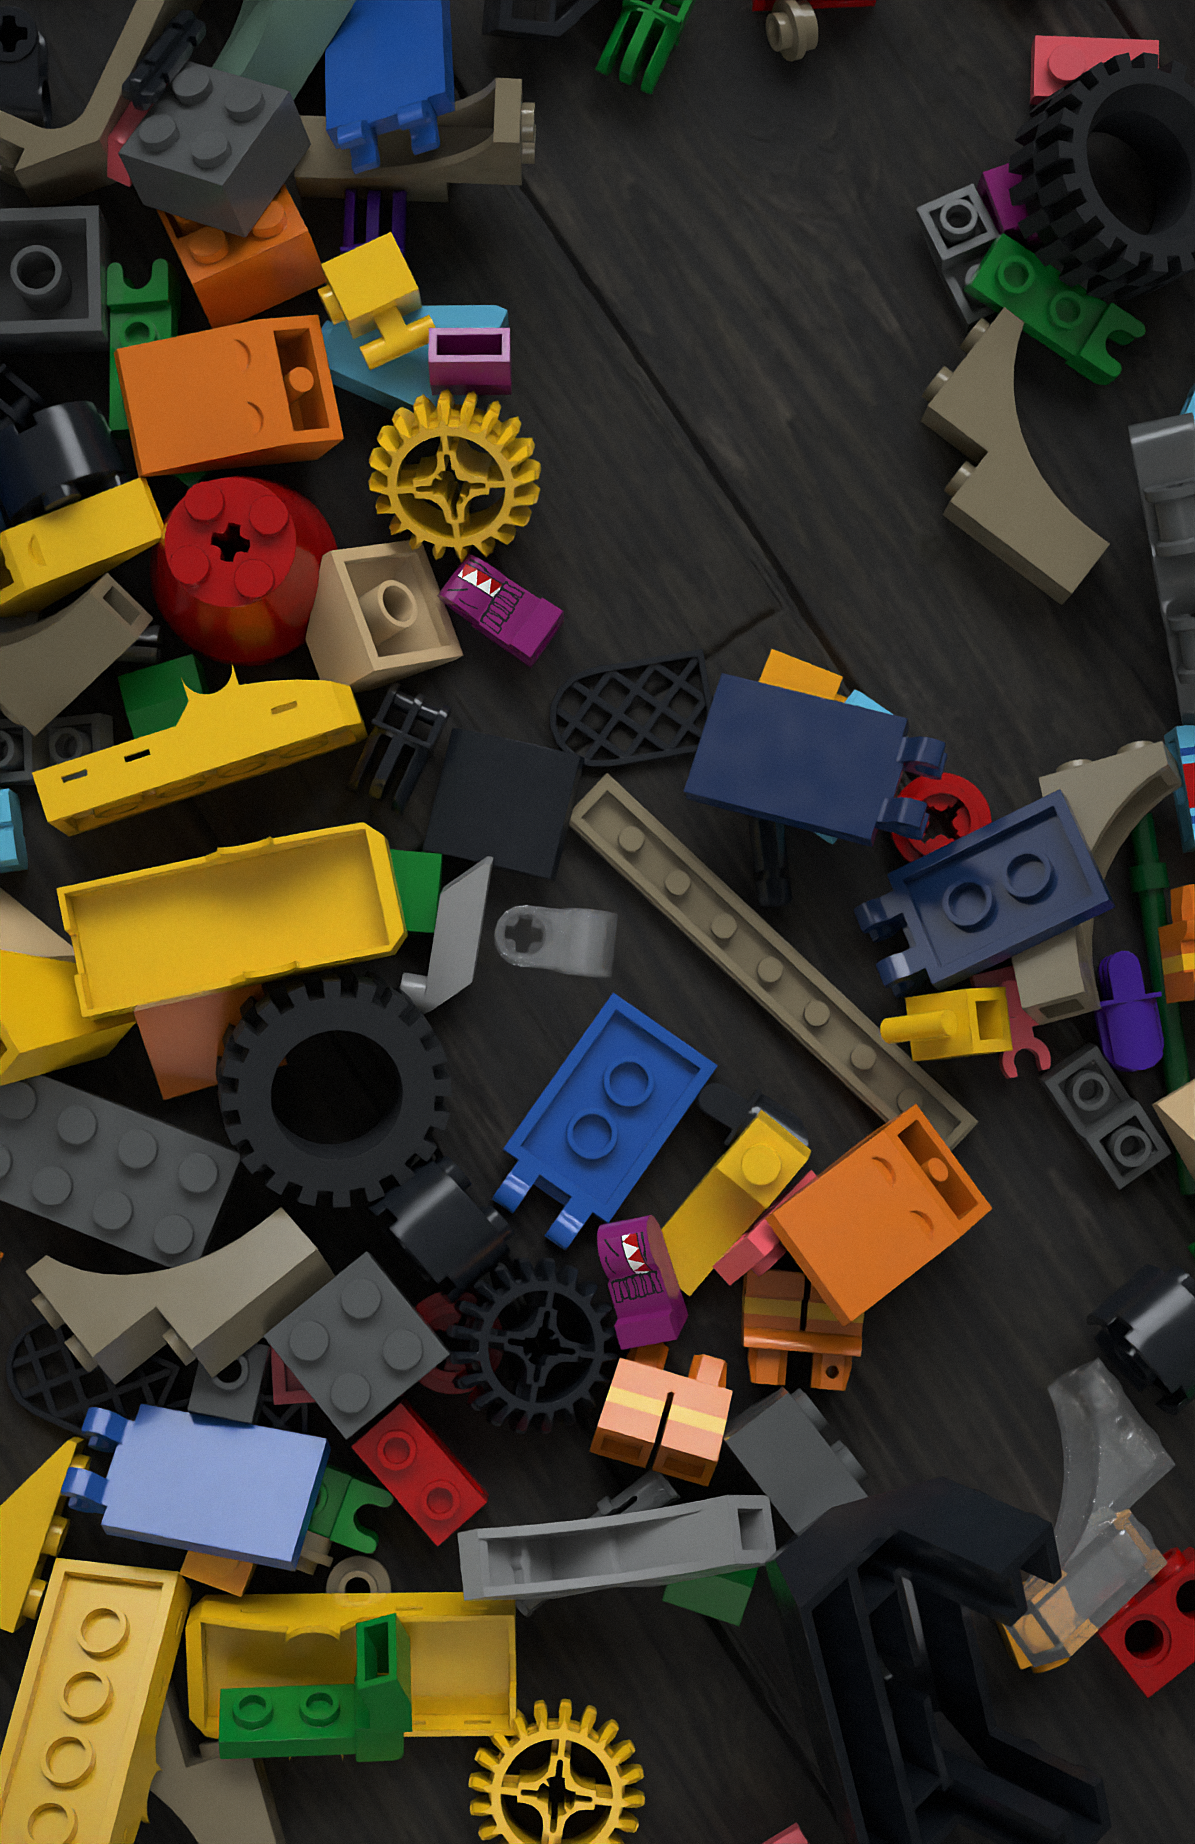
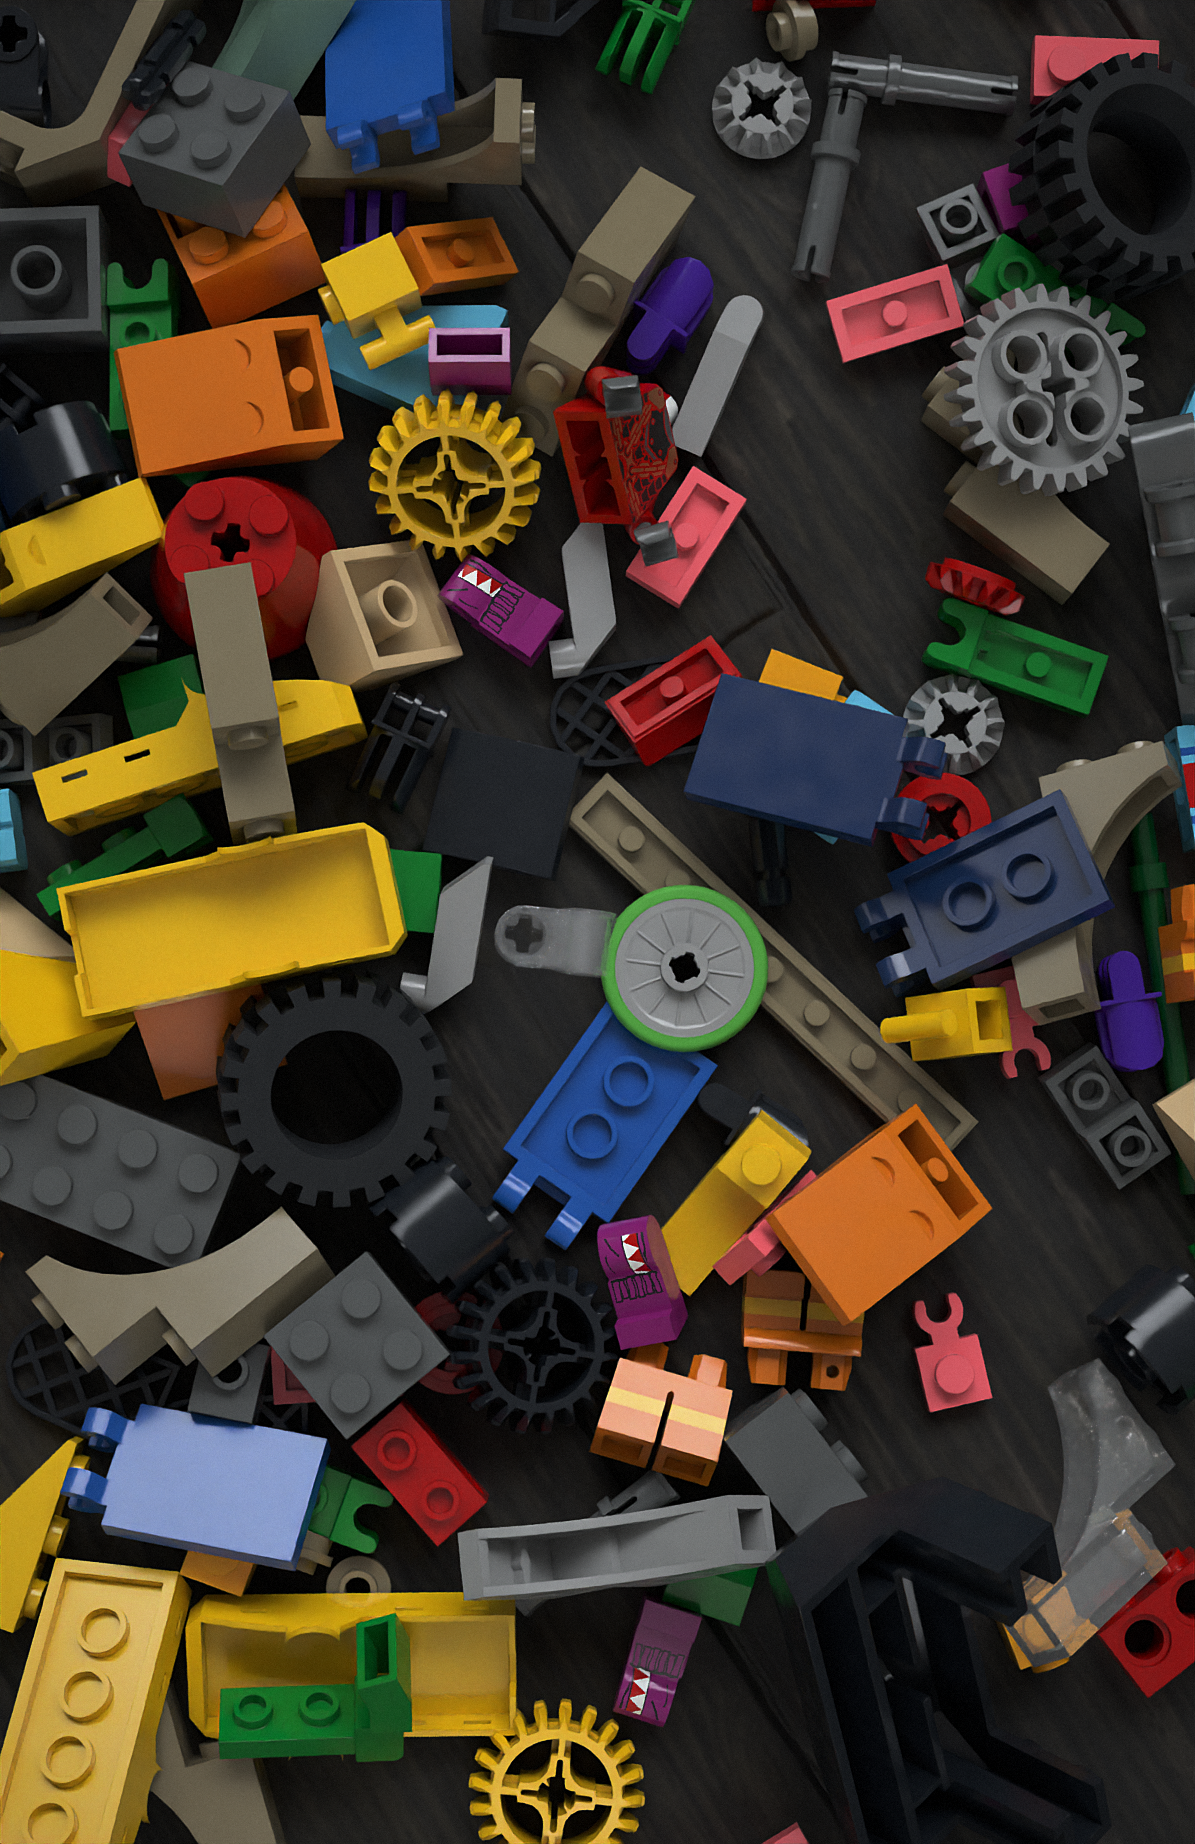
(172, 832): none -> green plate
(241, 703): none -> dark tan arch
(456, 255): none -> orange plate
(588, 601): none -> light grey piece
(596, 301): none -> dark tan arch
(621, 456): none -> red torso
(655, 1659): none -> magenta leg
(669, 313): none -> dark purple arm
(671, 701): none -> red slope
(700, 520): none -> coral plate
(717, 374): none -> light grey piece
(725, 951): none -> light grey wheel
(757, 135): none -> light grey gear
(834, 159): none -> dark grey pin
(894, 313): none -> coral plate
(922, 83): none -> dark grey pin
(951, 1365): none -> coral plate
(960, 696): none -> light grey gear
(974, 586): none -> red gear
(993, 390): none -> light grey gear
(1017, 659): none -> green plate

